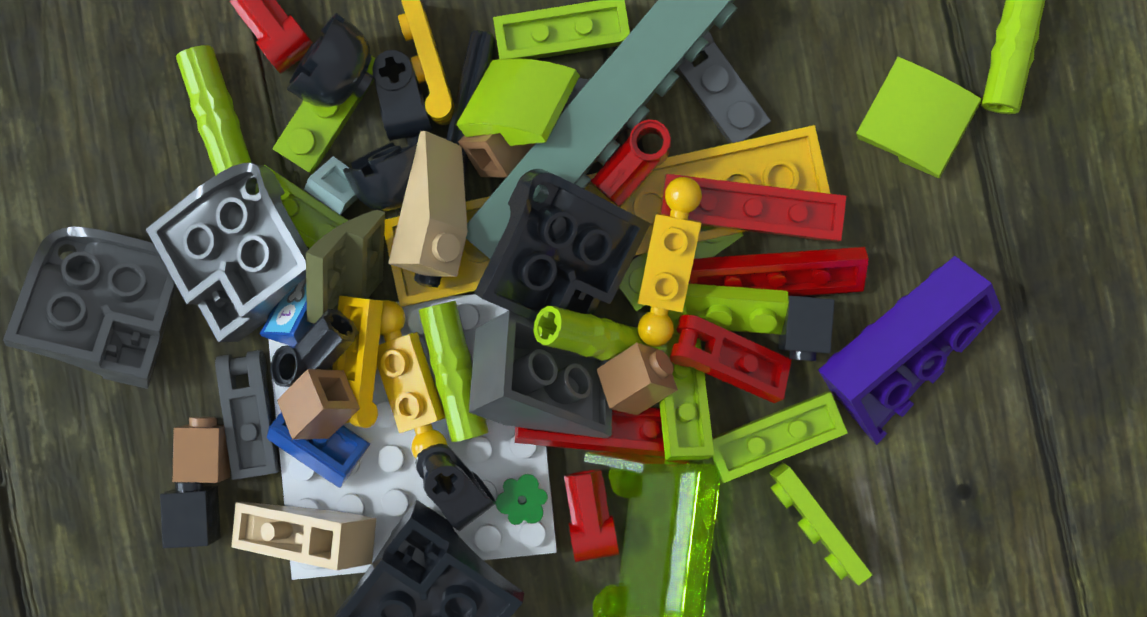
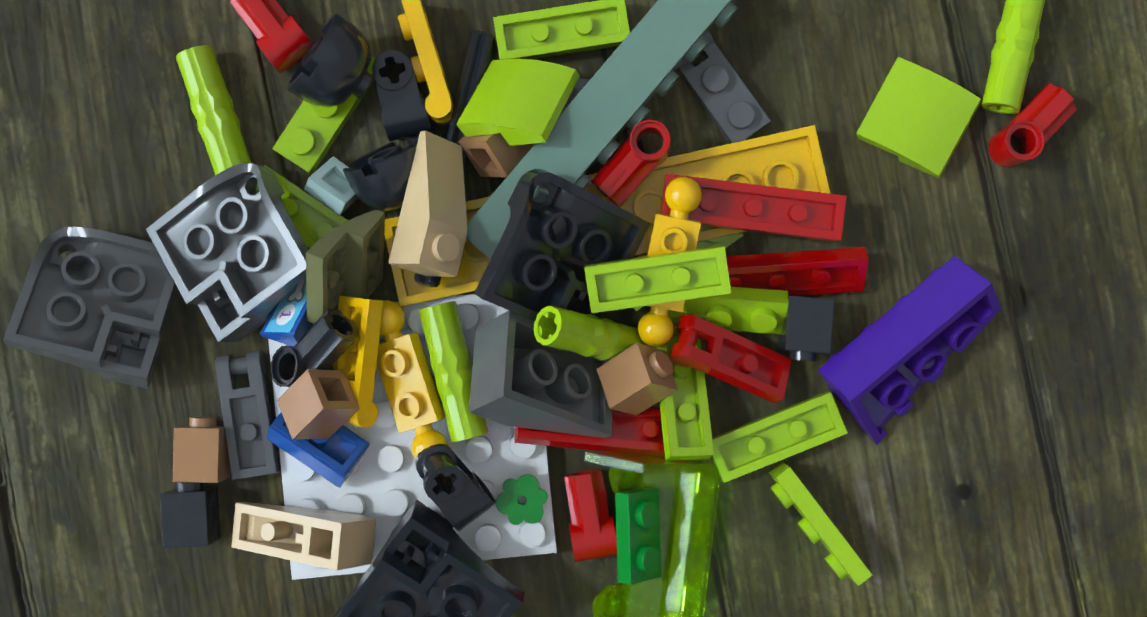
(638, 535): none -> green plate
(658, 279): none -> lime plate
(1032, 126): none -> red piece

